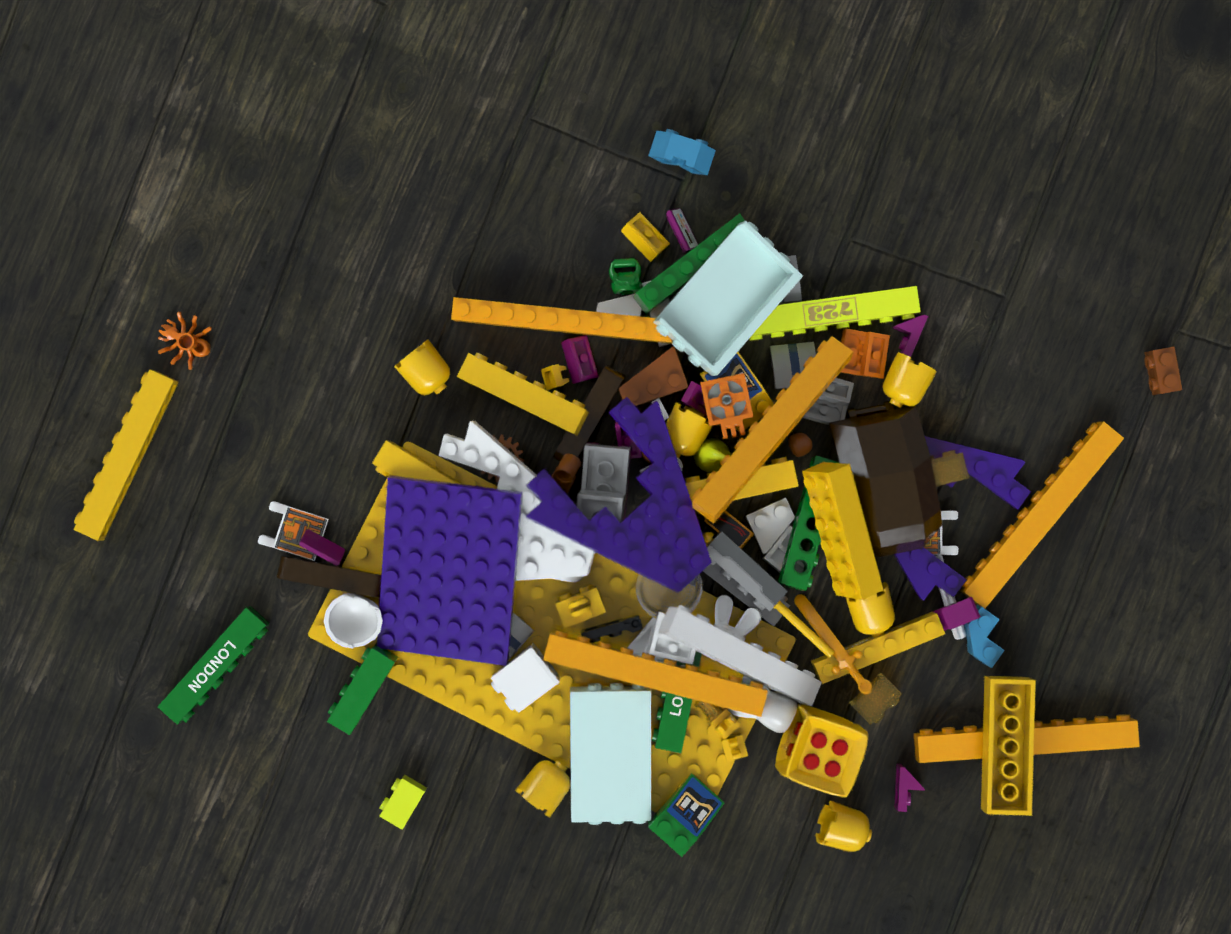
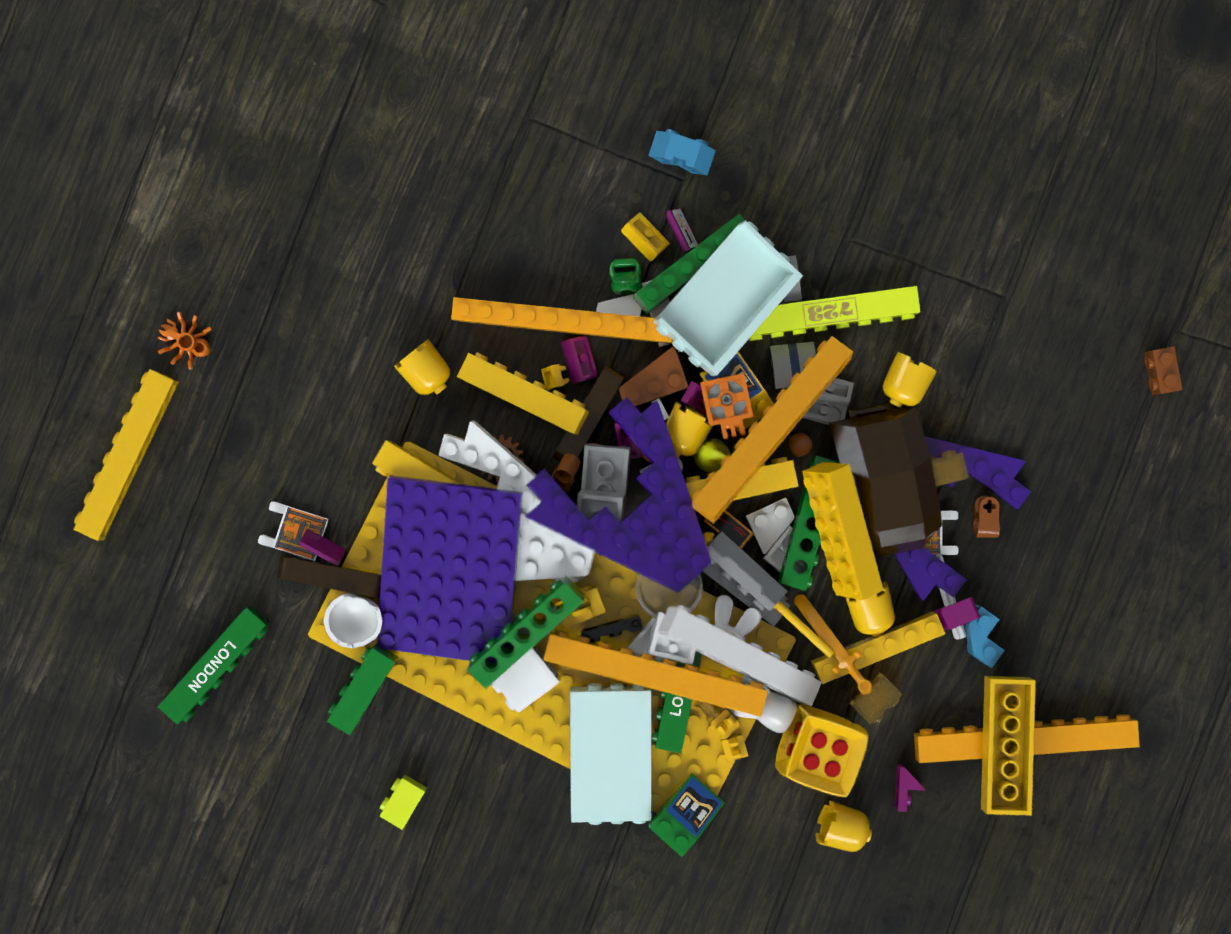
(488, 672): none -> green brick
(545, 786): yellow cylinder -> none
(868, 353): orange slope -> none
(913, 330): magenta slope -> none
(986, 521): none -> dark orange piece
(1041, 514): light orange brick -> none

